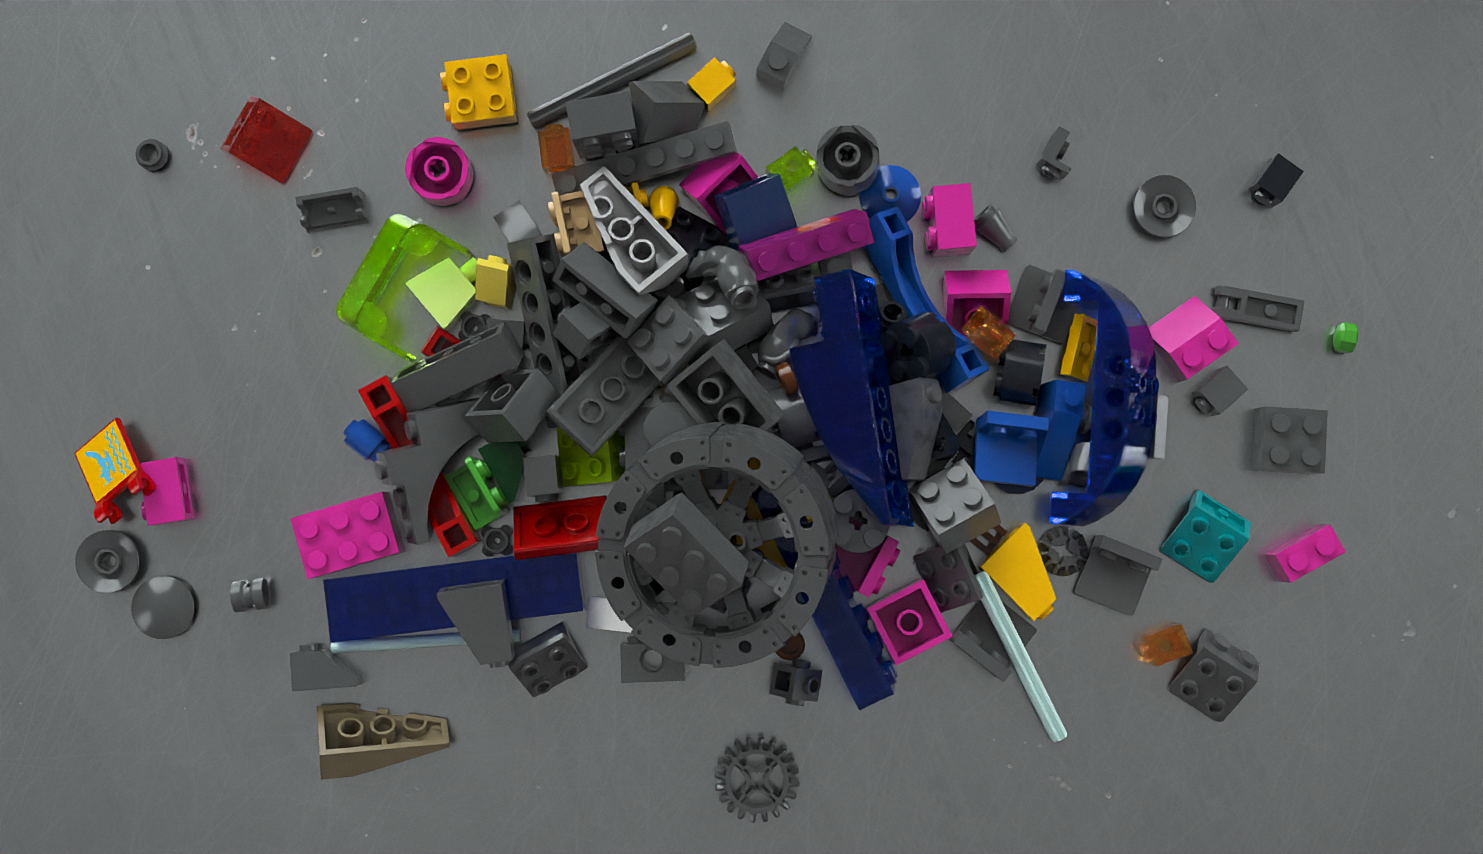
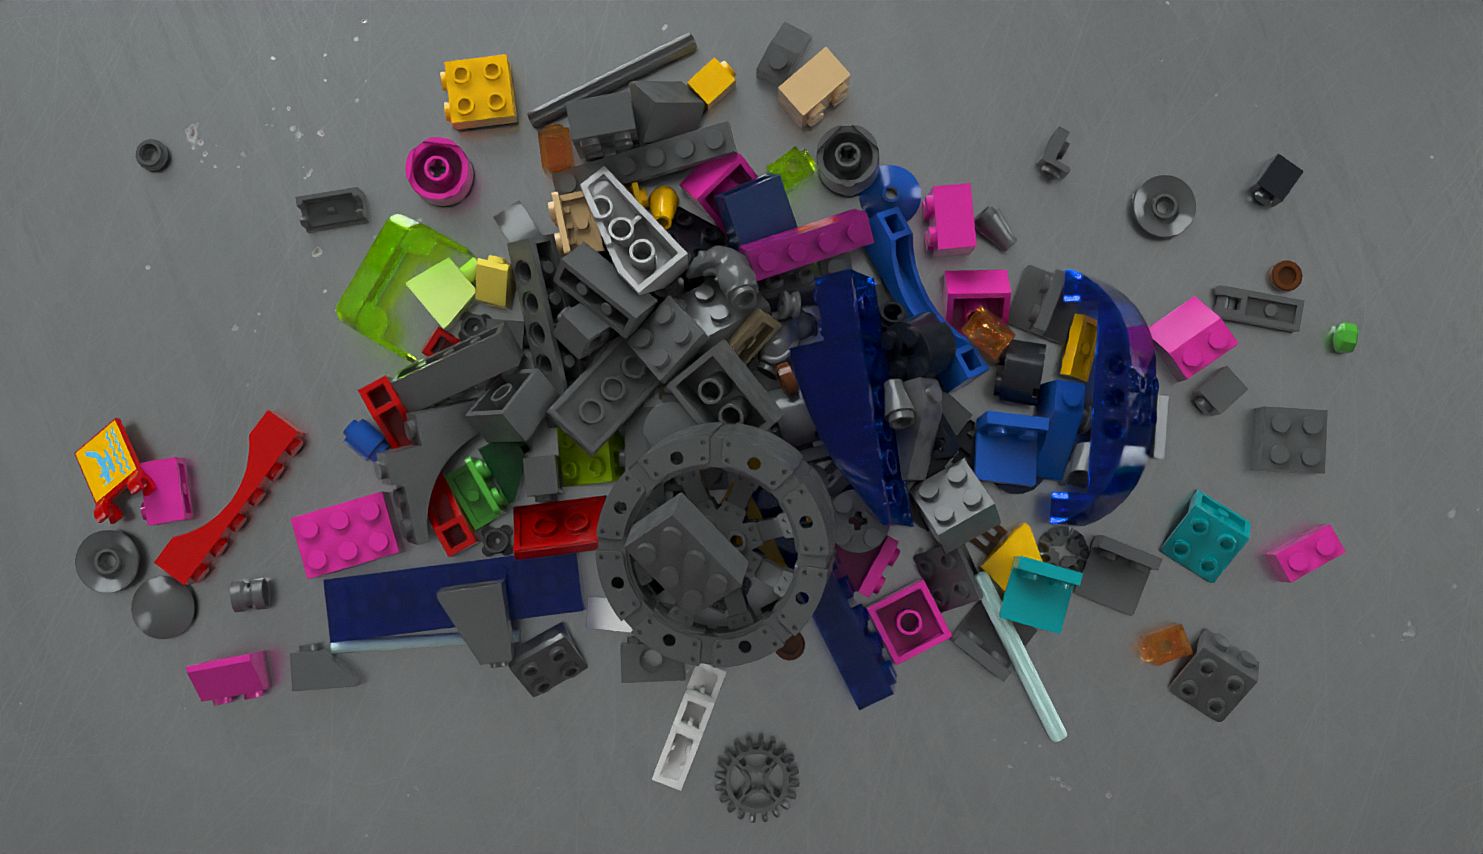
(231, 676): none -> dark pink slope
(266, 139): clear red bracket -> none
(269, 446): none -> red arch
(366, 740): dark tan wedge -> none
(689, 725): none -> white slope
(746, 334): none -> dark tan tile
(789, 305): none -> dark grey bush
(796, 682): dark grey brick -> none
(814, 88): none -> tan brick
(898, 407): none -> dark grey cone
(1038, 594): none -> teal bracket
(1285, 276): none -> reddish brown tile

